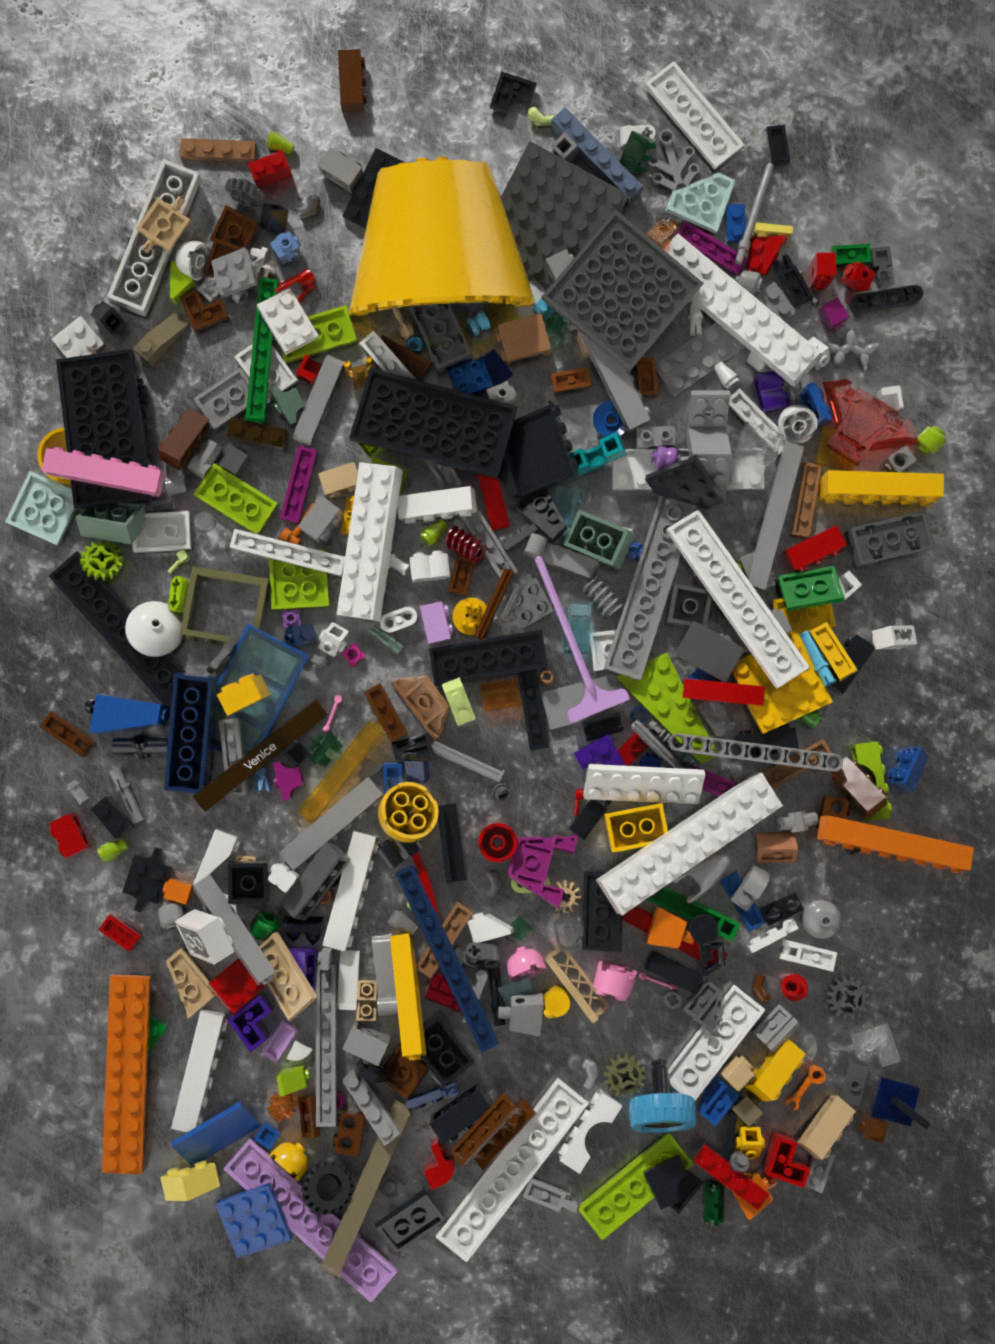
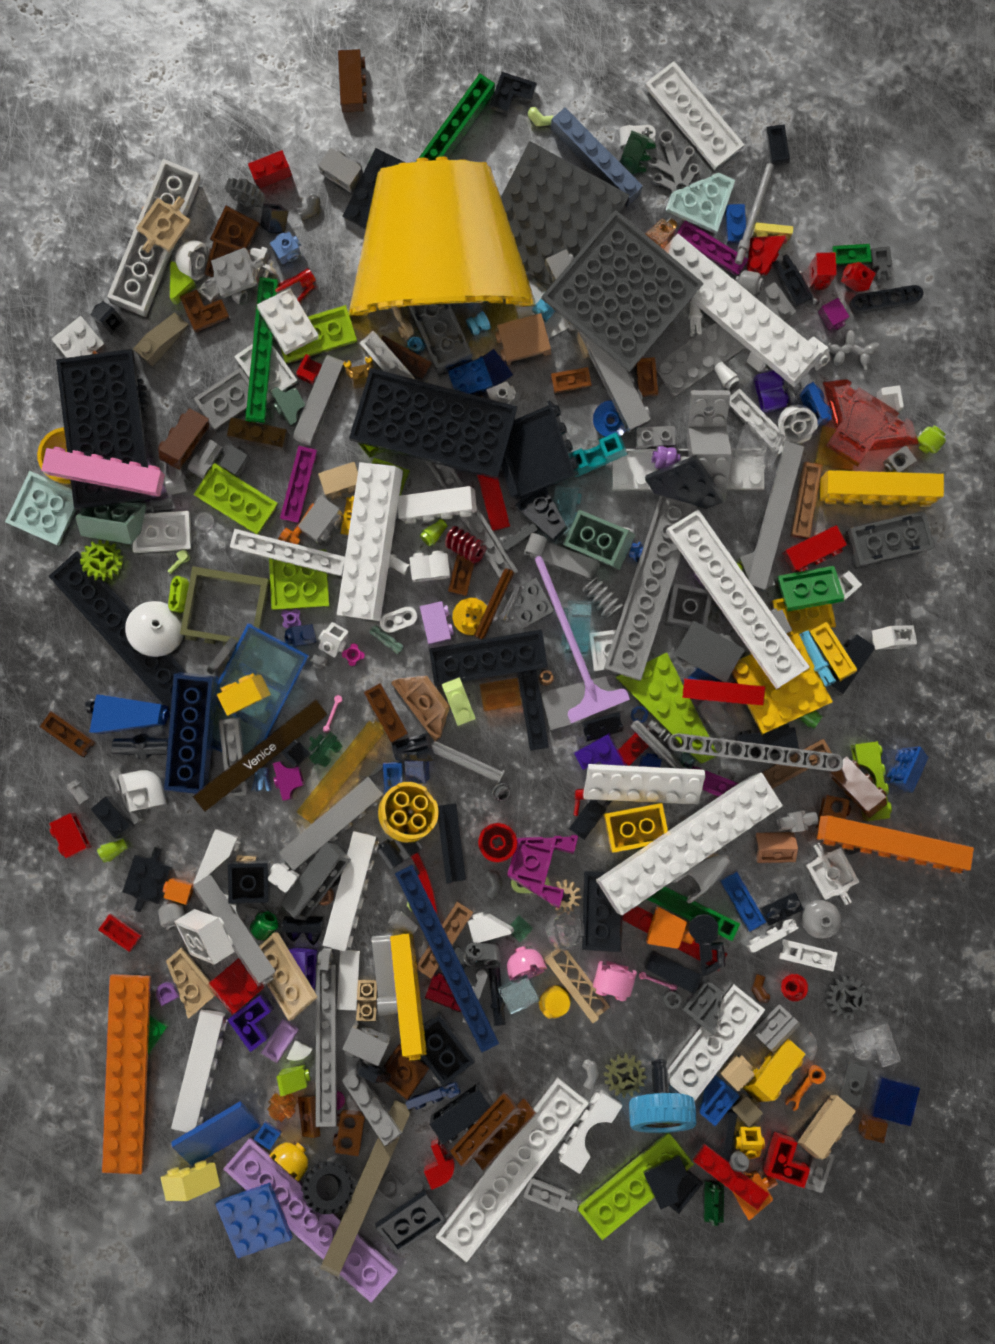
(142, 790): none -> white brick
(166, 993): none -> medium lavender tile
(217, 150): medium nougat plate -> none
(277, 142): lime cone -> none
(460, 119): none -> green brick
(524, 1013): light grey torso -> none
(555, 324): clear green tile -> none
(565, 148): light grey brick -> none
(752, 887): light grey brick -> none
(832, 873): none -> white plate
(910, 1112): black tile -> none

